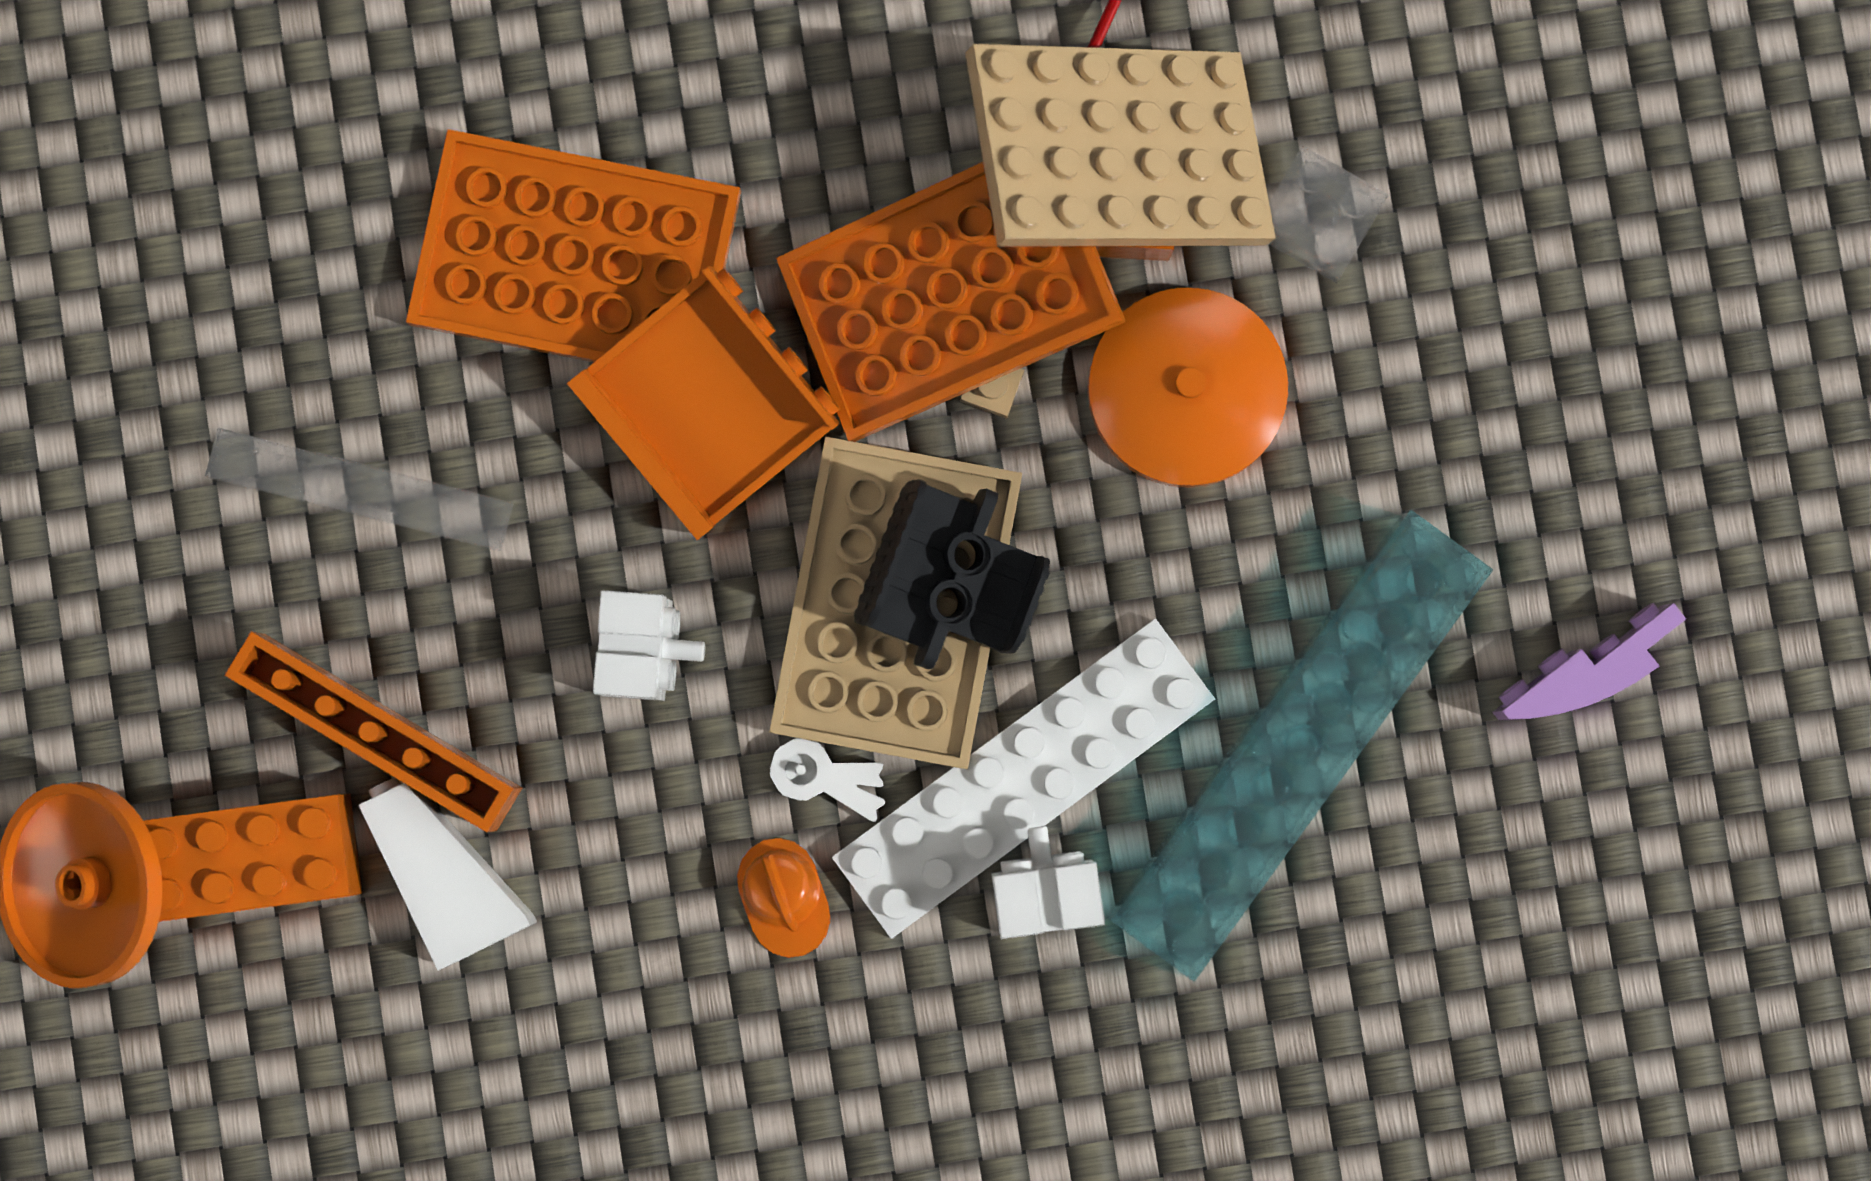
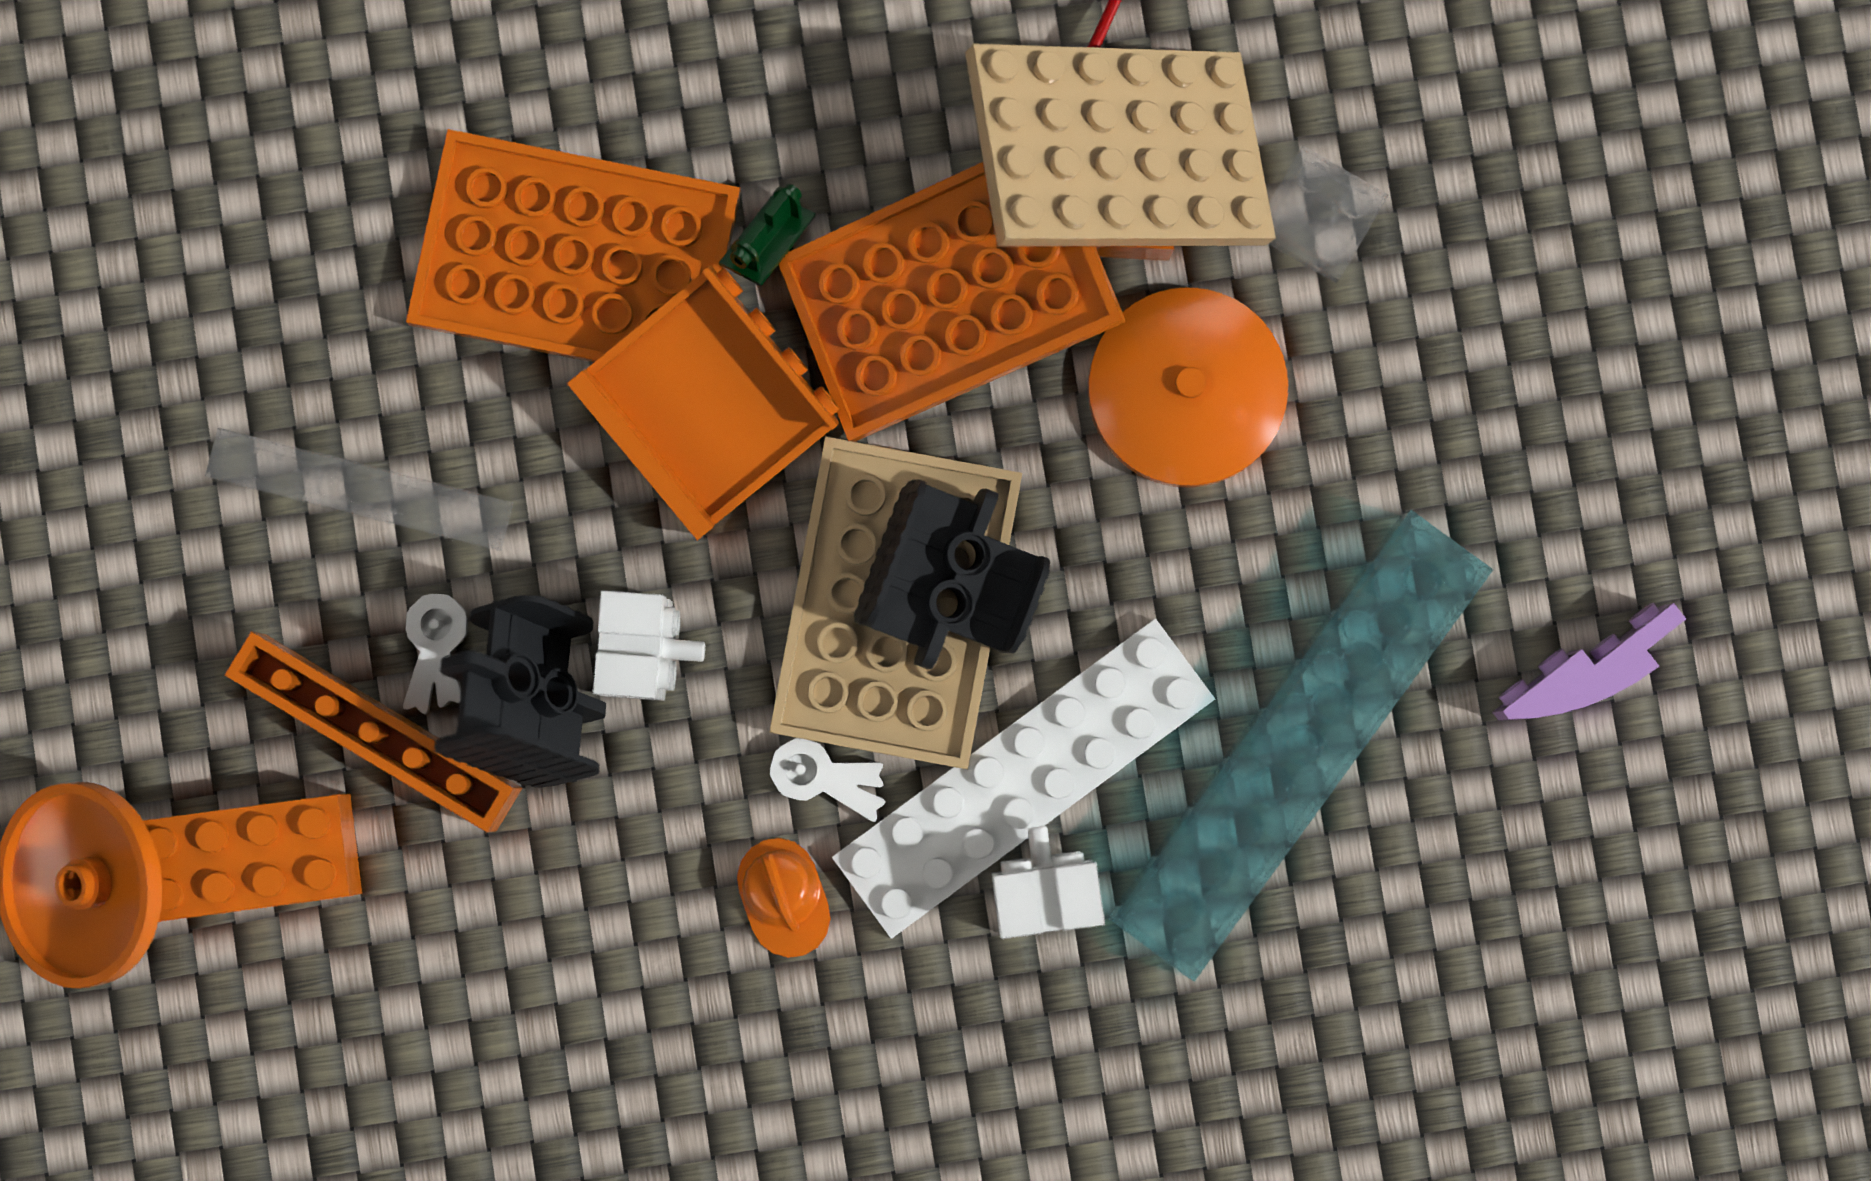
(436, 628): none -> white piece
(442, 878): white slope -> none
(518, 700): none -> black piece
(769, 236): none -> dark green hinge
(996, 395): tan plate -> none

